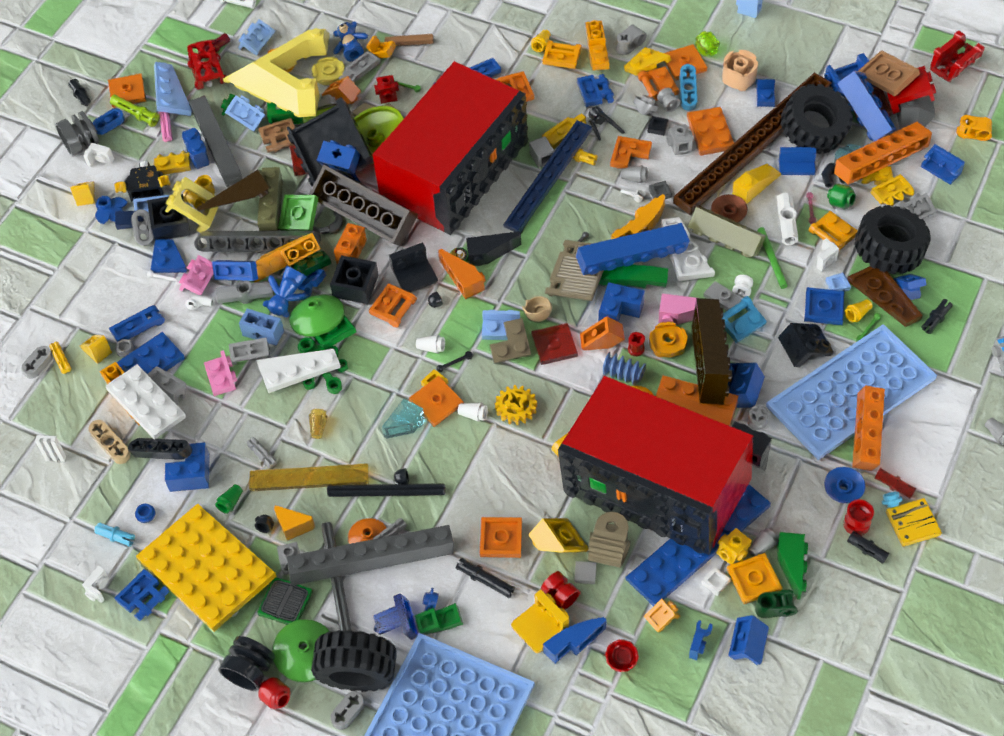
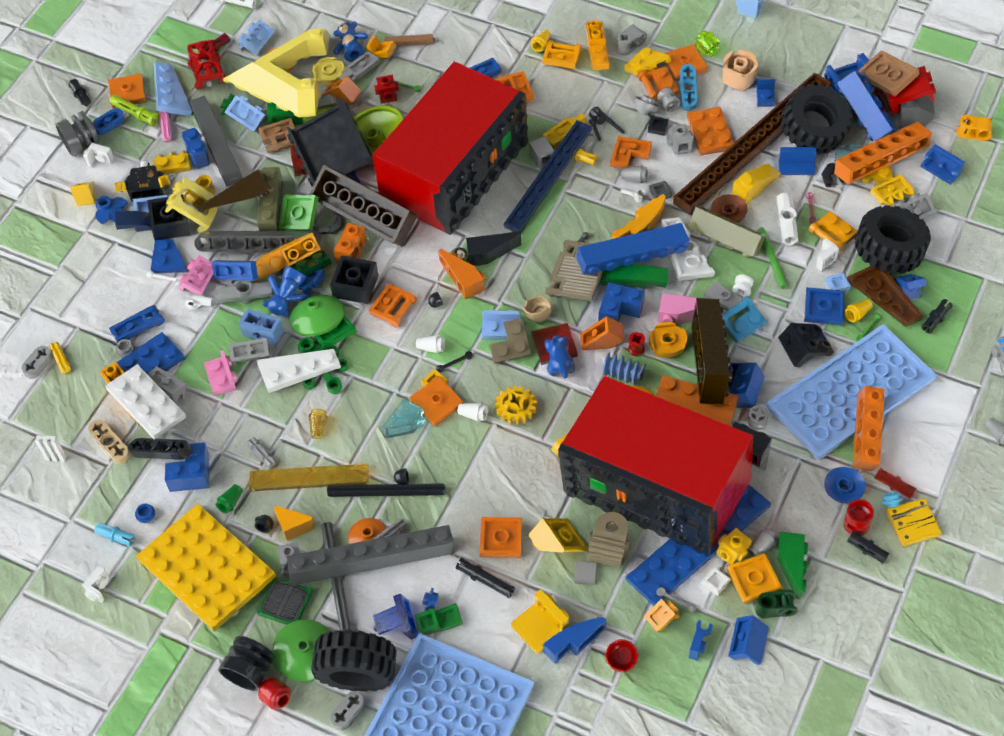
(96, 348): yellow slope -> none
(137, 590): blue plate -> none
(142, 227): light grey plate -> none
(338, 156): blue brick -> none
(412, 268): black bracket -> none
(559, 360): none -> blue animal
(562, 592): red wheel -> none
(590, 92): blue plate -> none
(661, 592): none -> light grey hinge
(841, 196): green head -> none
(949, 52): red piece -> none

